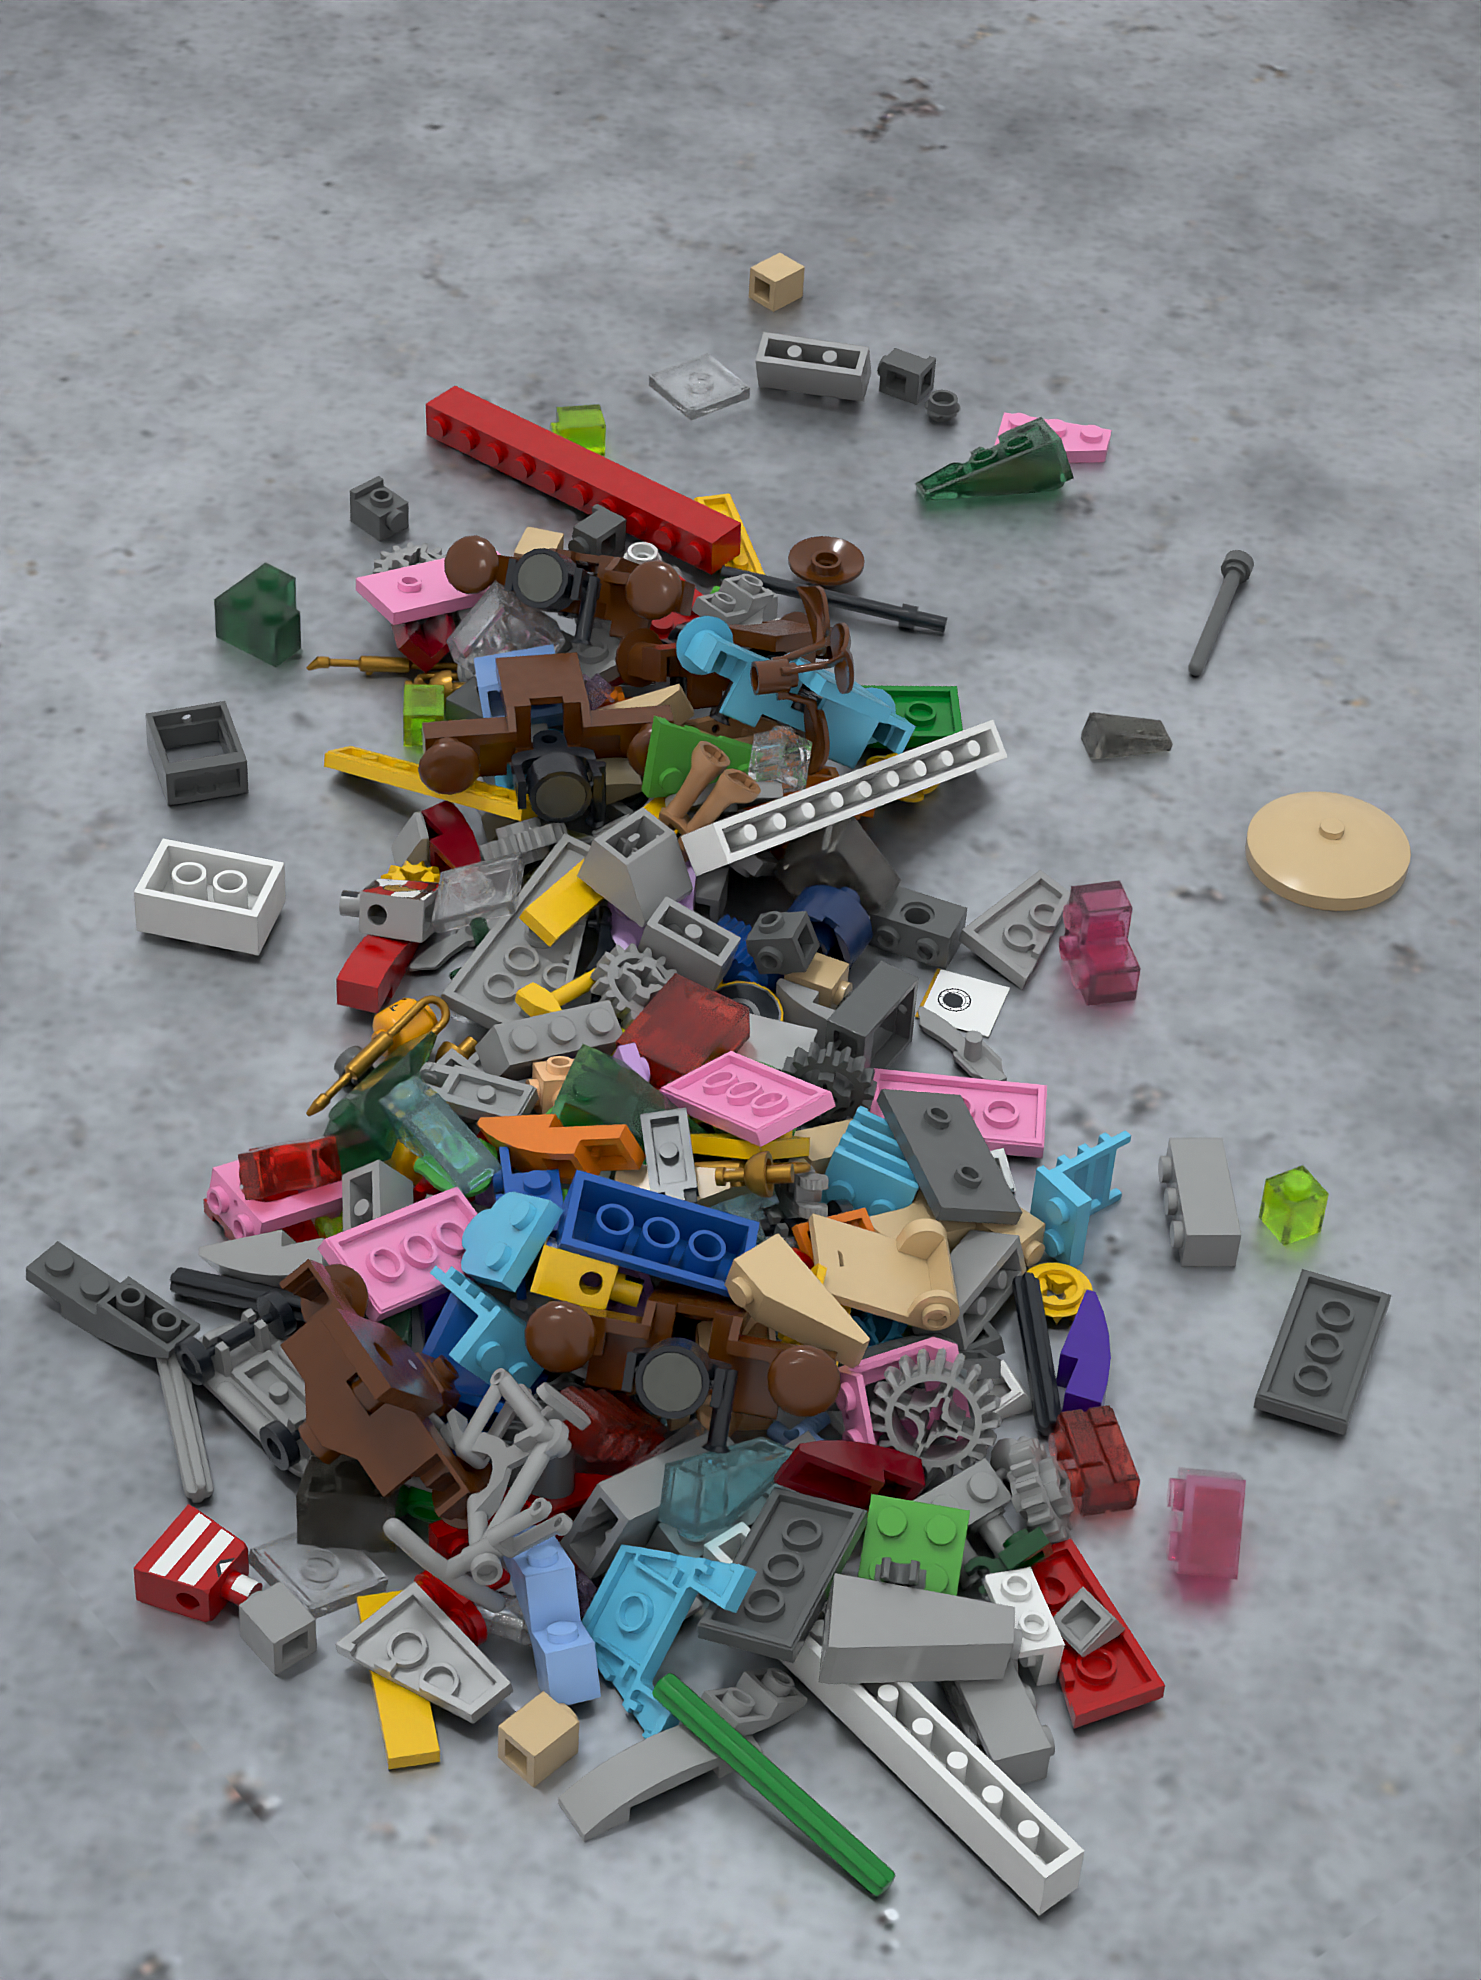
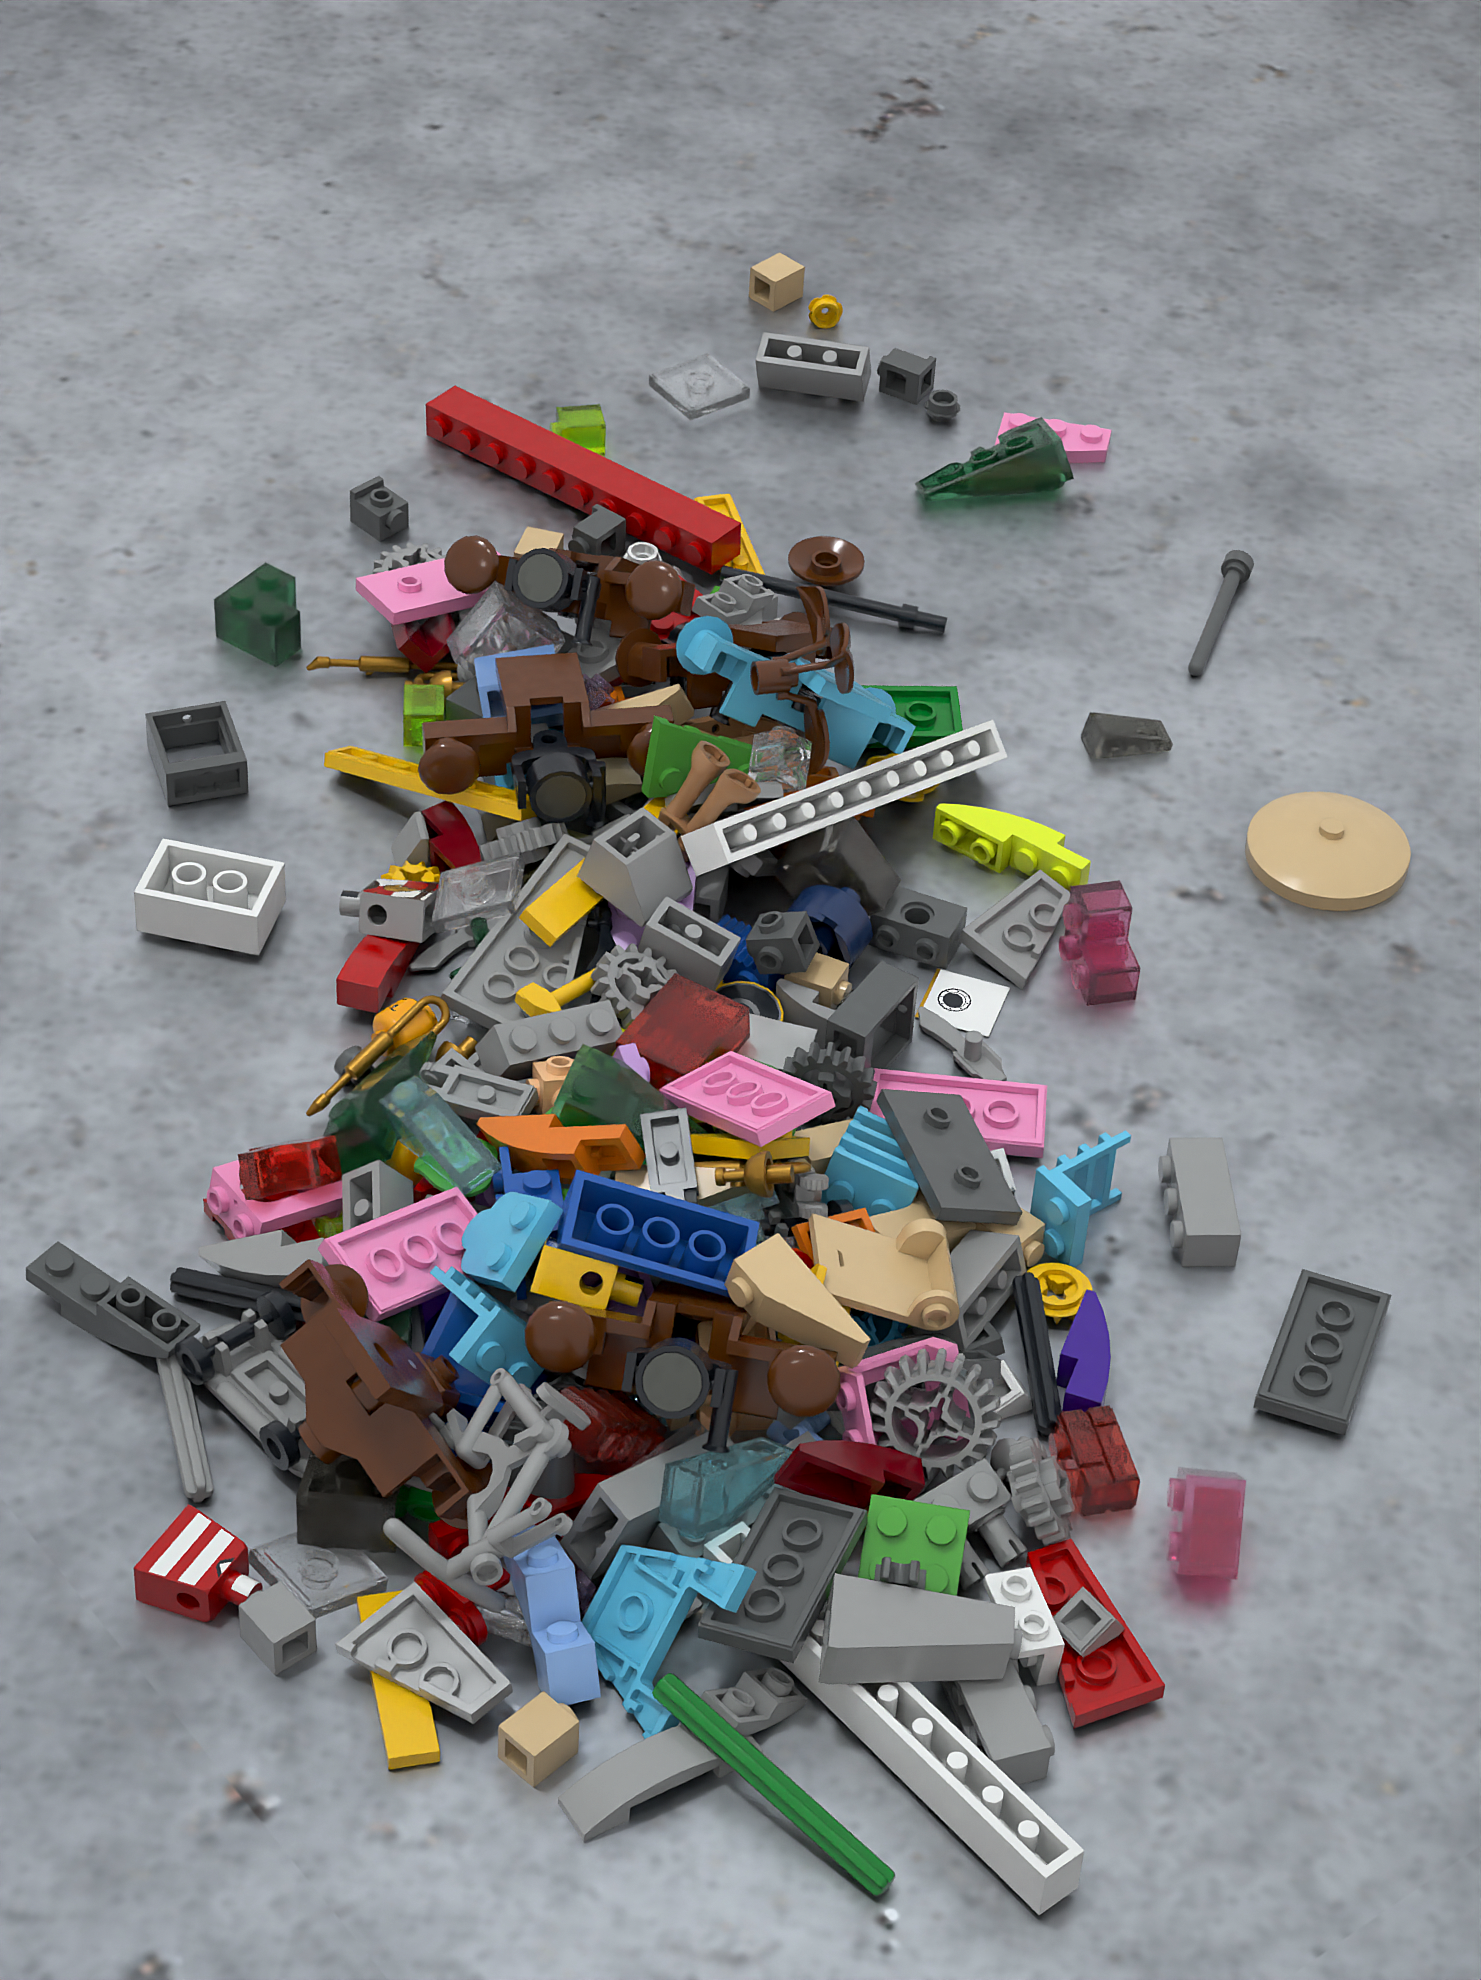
(827, 319): none -> yellow plate
(1009, 840): none -> neon yellow slope
(1020, 1551): dark green plate -> none
(1293, 1205): clear neon green brick -> none

